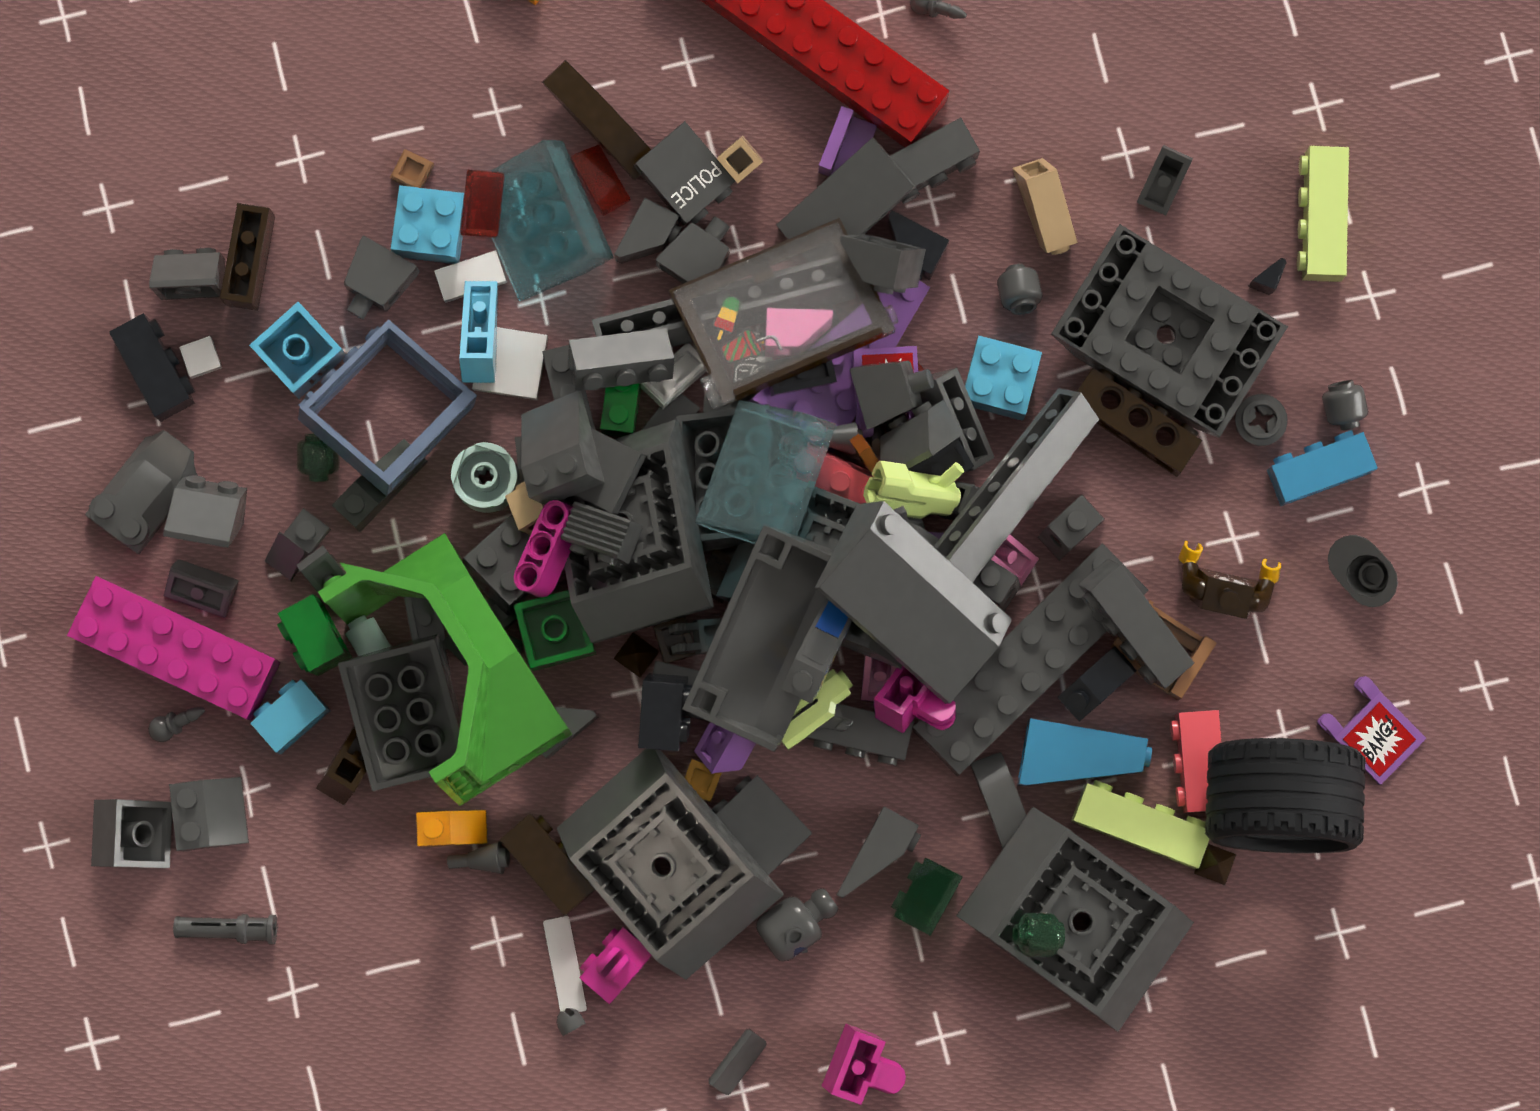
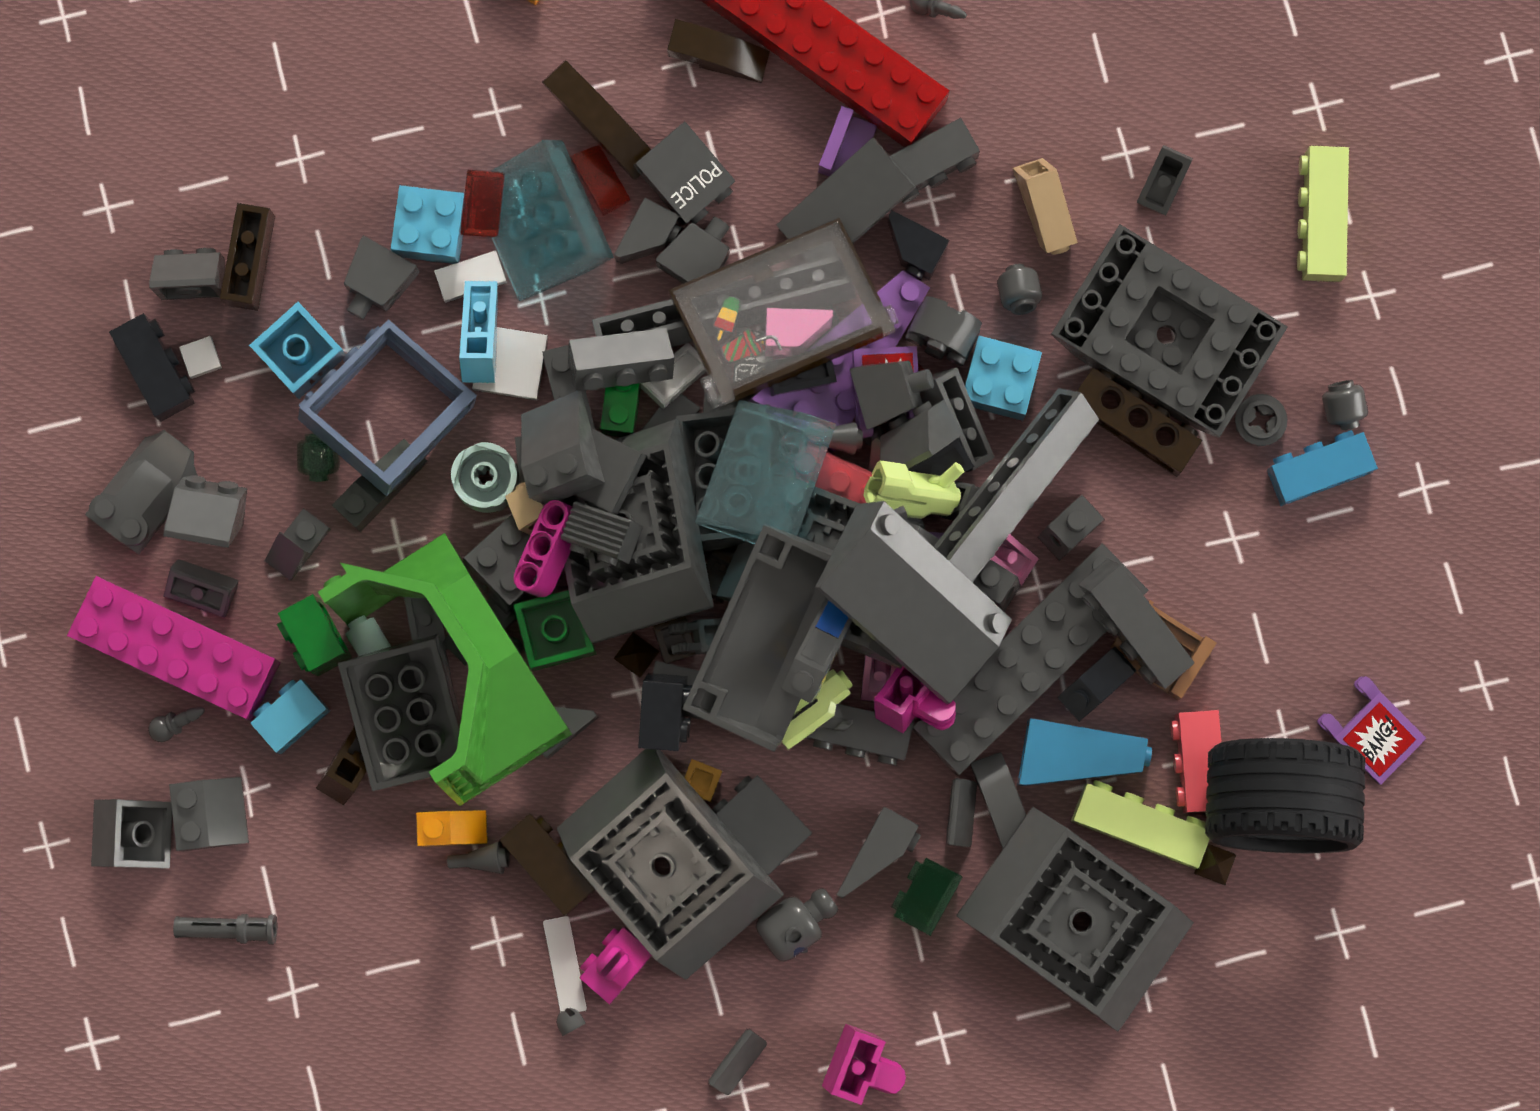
(320, 567): dark grey slope -> none
(412, 170): medium nougat tile -> none
(717, 51): none -> dark brown slope
(723, 749): medium lavender panel -> none
(740, 159): tan brick -> none
(864, 452): dark orange tile -> none
(884, 262): dark grey slope -> none
(944, 330): none -> dark grey brick
(961, 813): none -> dark grey slope
(1039, 934): clear green head -> none
(1223, 591): dark brown torso -> none
(1269, 278): black slope -> none
(1363, 570): dark grey piece -> none

